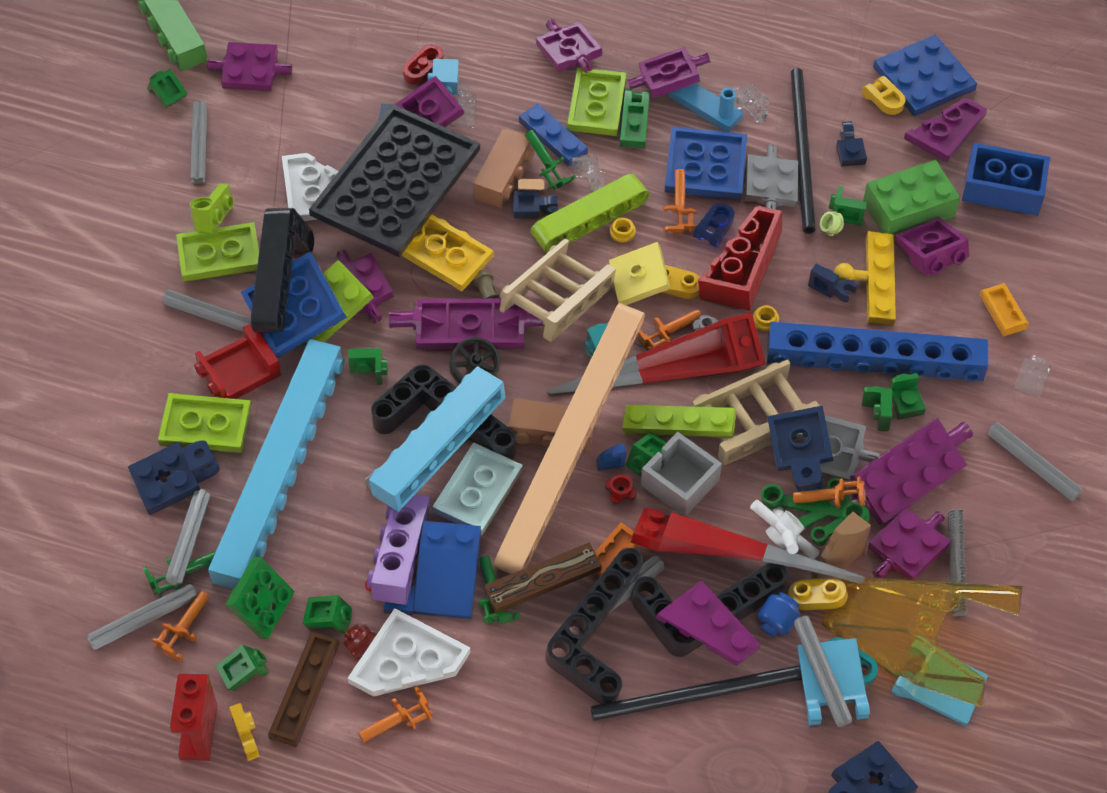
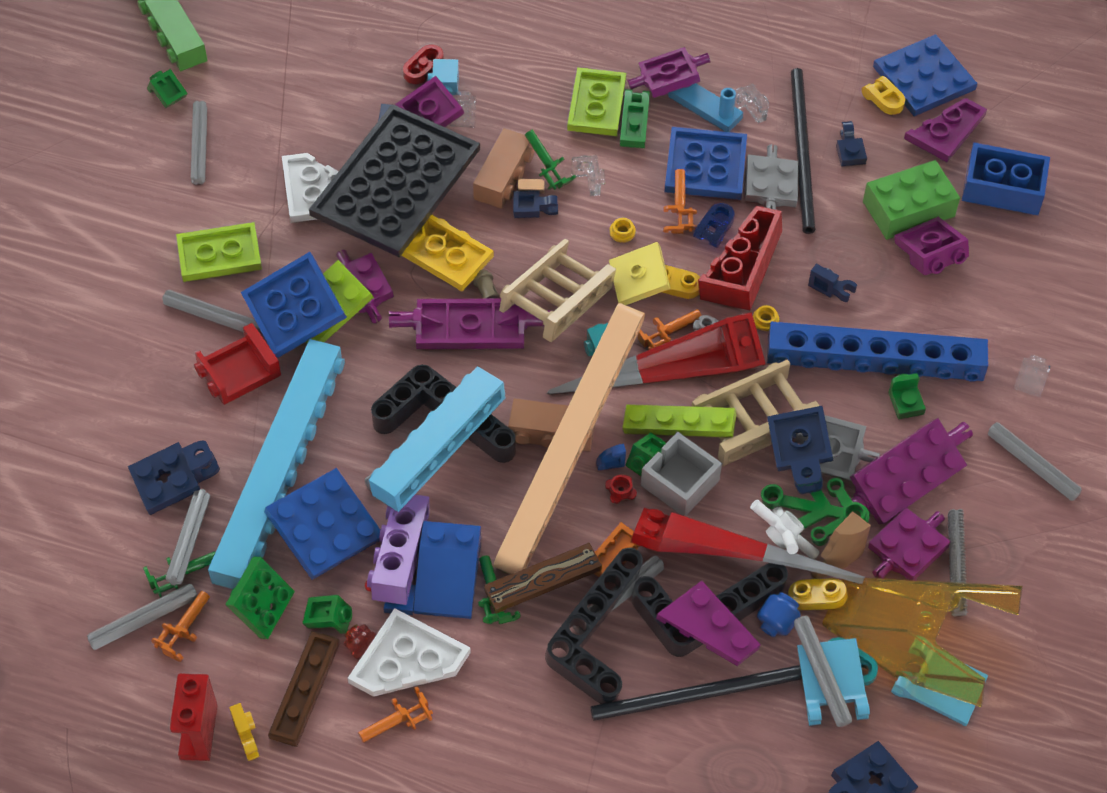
(211, 210): lime plate -> none
(211, 419): lime plate -> none
(242, 666): green bracket -> none
(249, 66): magenta plate -> none
(282, 236): black beam -> none
(323, 523): none -> blue plate
(368, 360): green bracket -> none
(475, 359): pearl dark grey wheel -> none
(477, 488): light aqua plate -> none
(553, 134): blue plate -> none
(569, 46): magenta plate -> none
(590, 212): lime beam -> none
(831, 223): yellowish green plate -> none
(833, 494): orange piece -> none
(851, 209): green bracket -> none
(878, 277): yellow plate -> none
(881, 401): green bracket -> none
(1004, 309): light orange plate -> none

